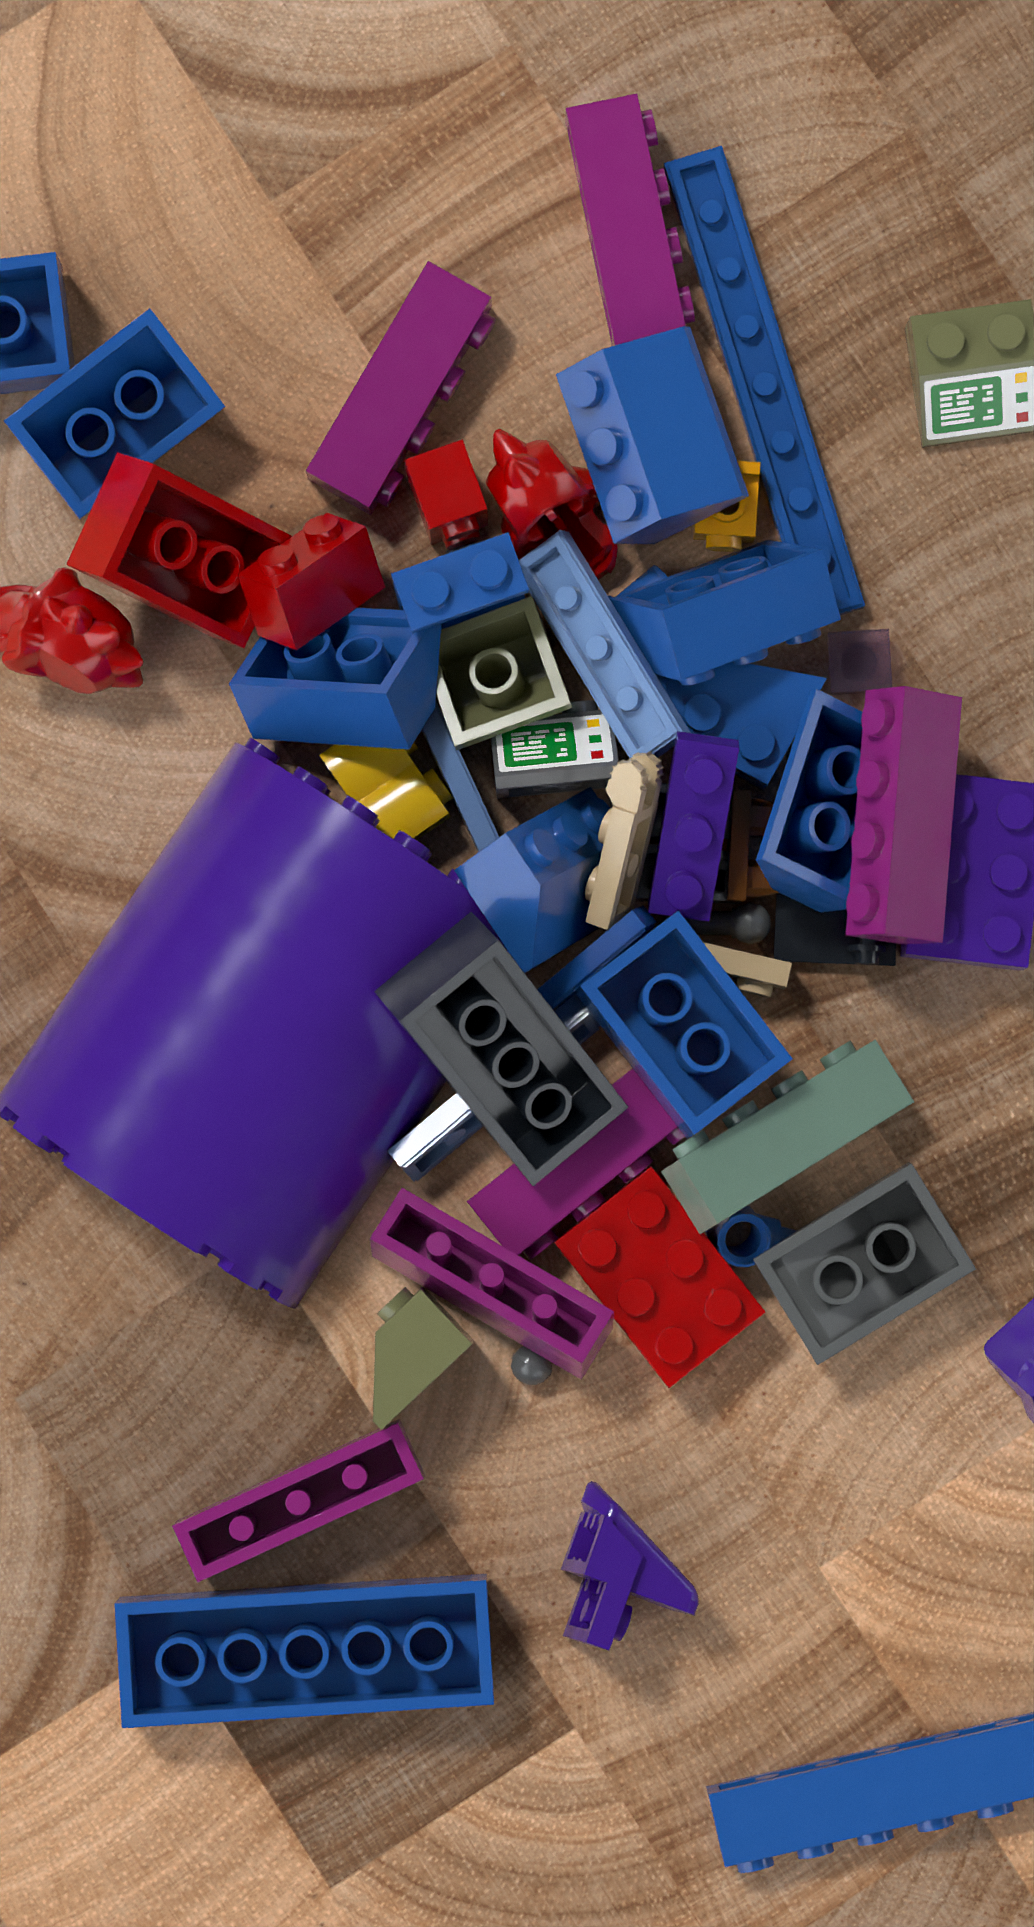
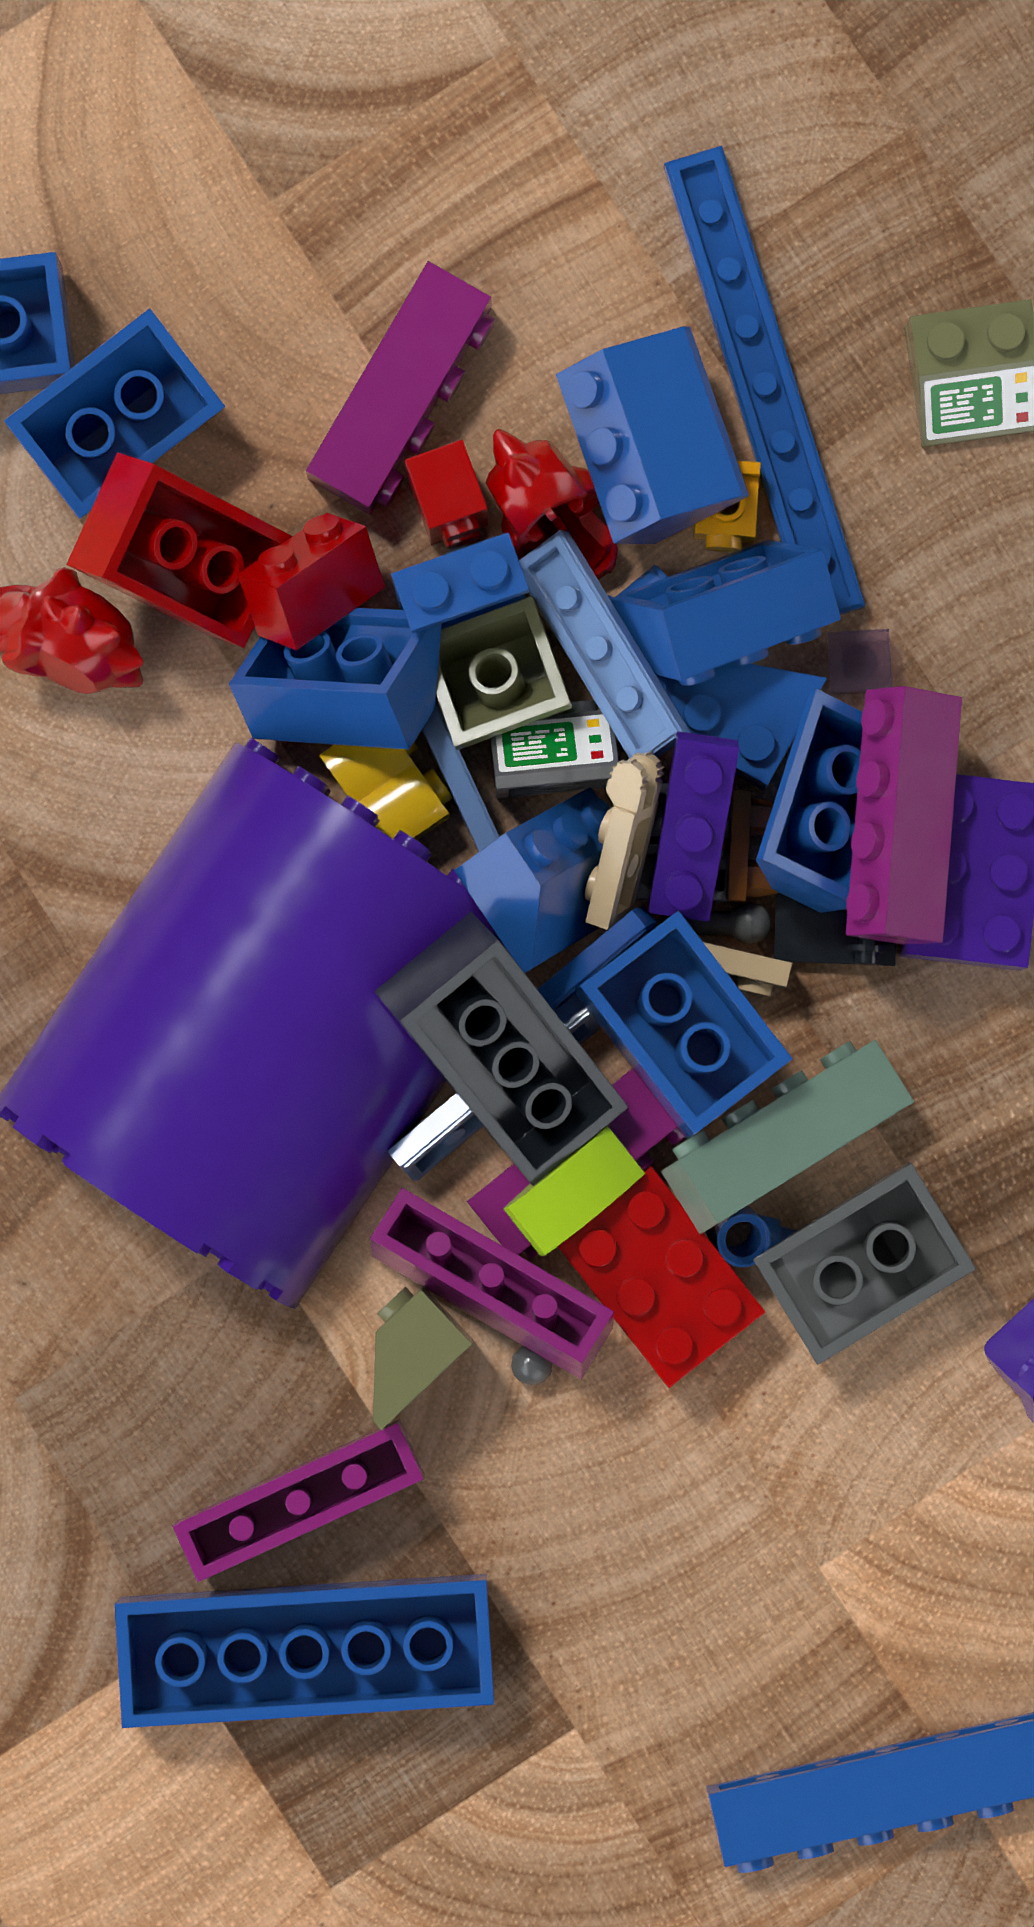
(574, 1192): none -> lime slope
(615, 1563): dark purple piece -> none
(625, 218): magenta brick -> none

